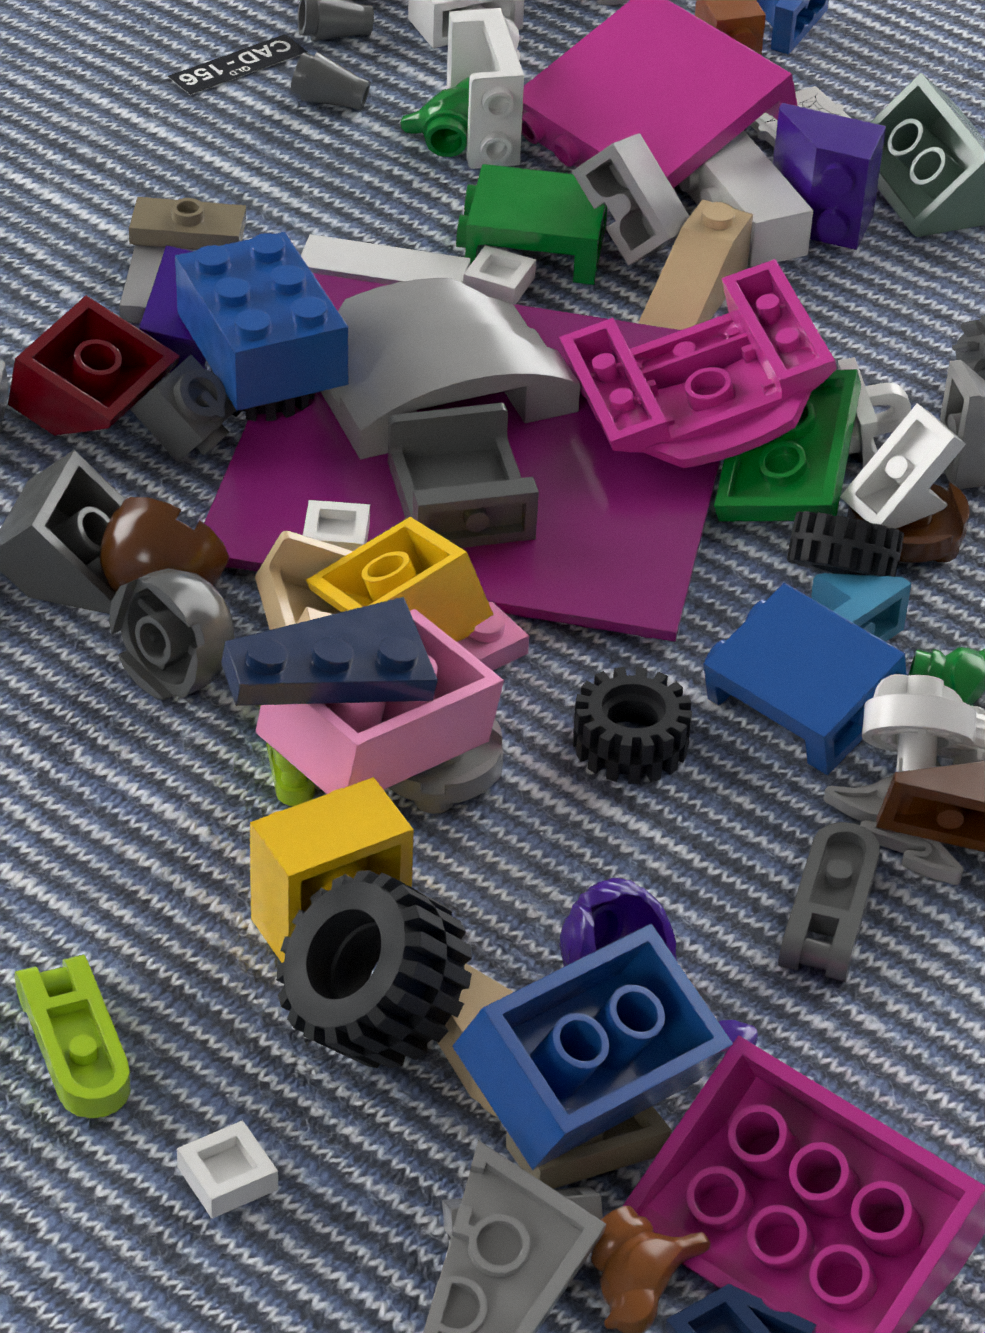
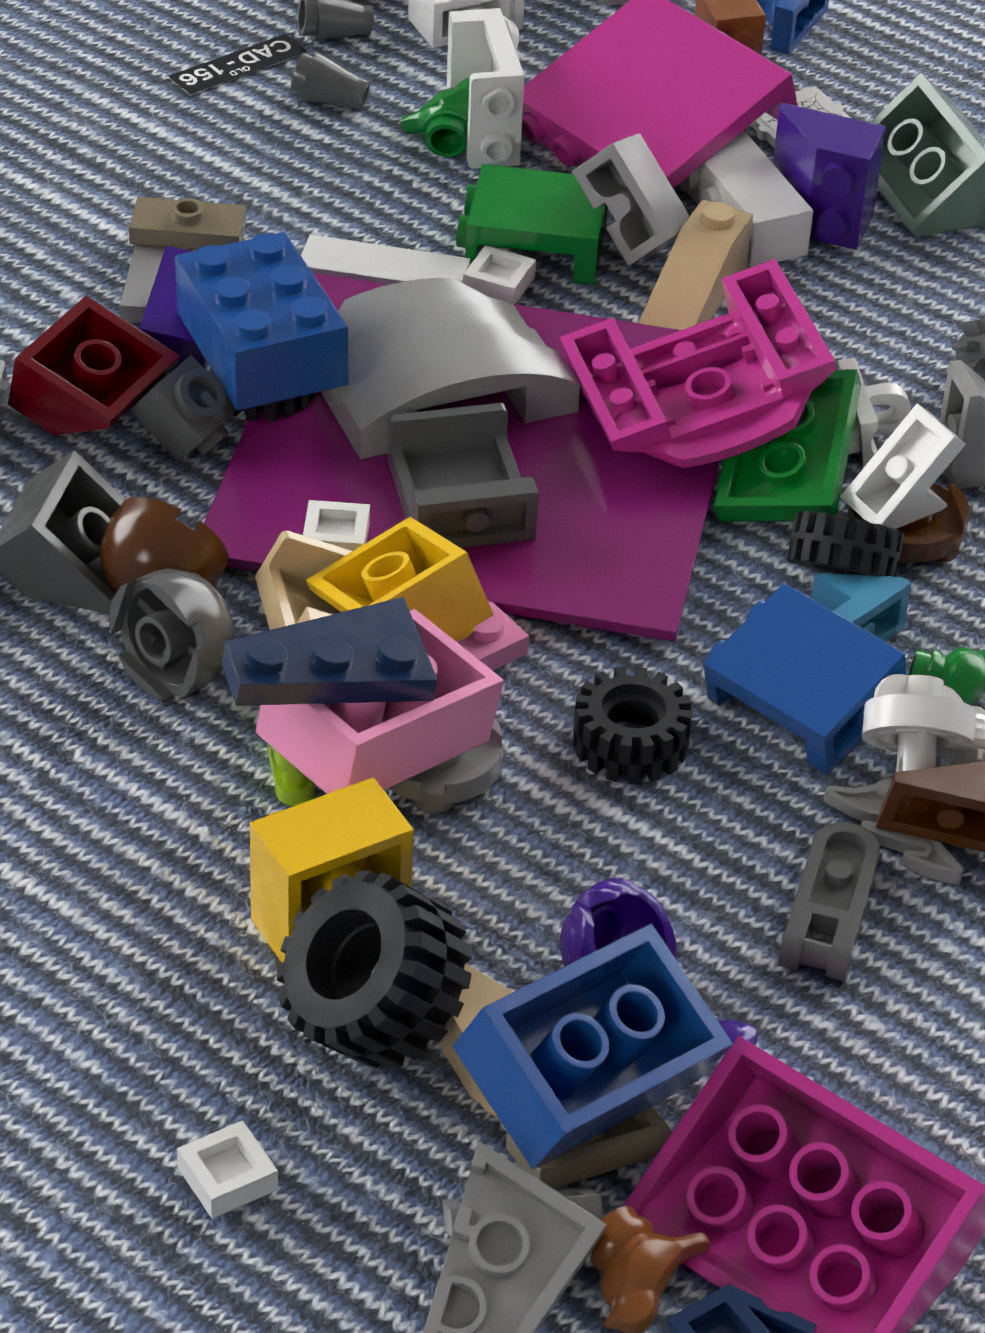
(76, 1037): lime plate -> none

